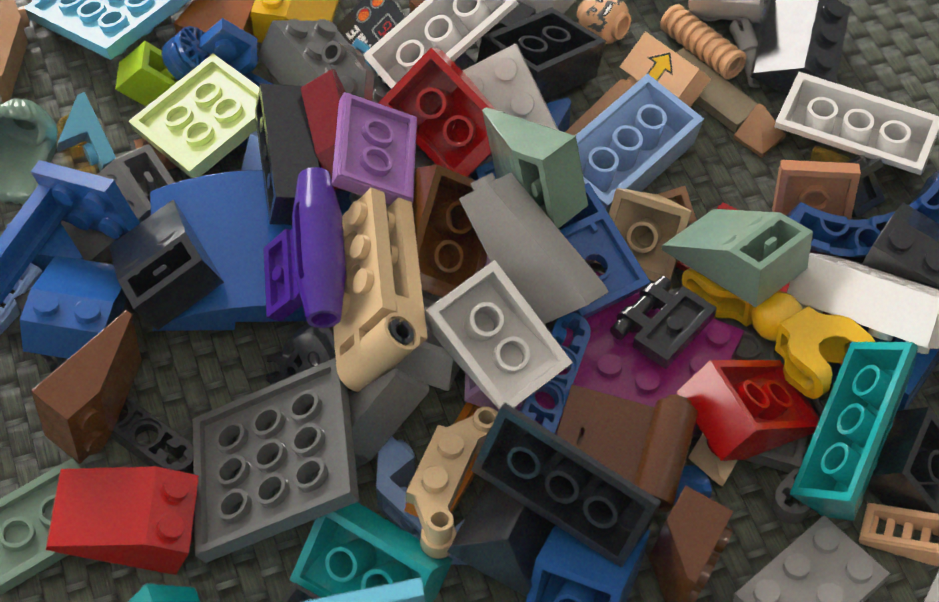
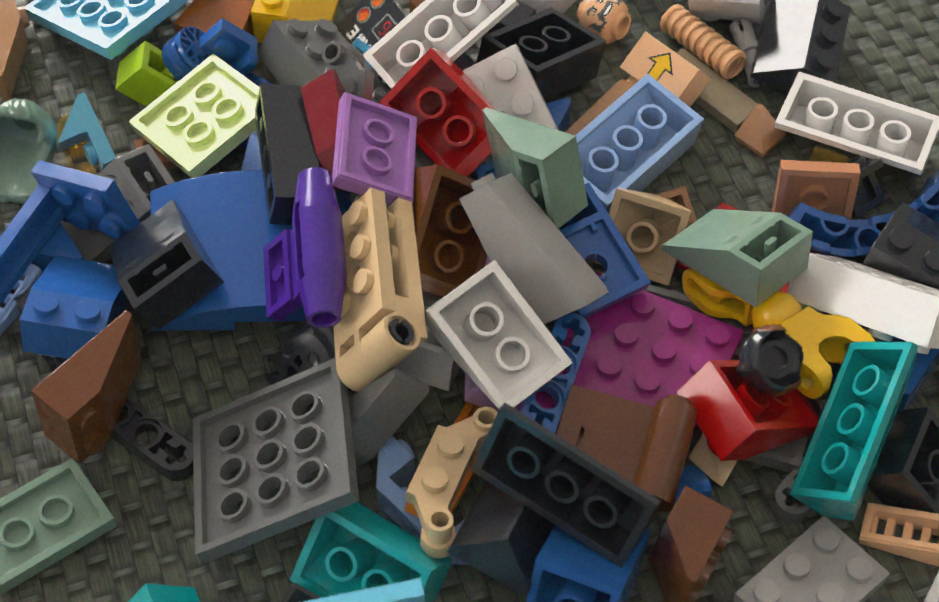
(124, 516): red slope -> none
(671, 329): black plate -> none
(771, 360): none -> black hair

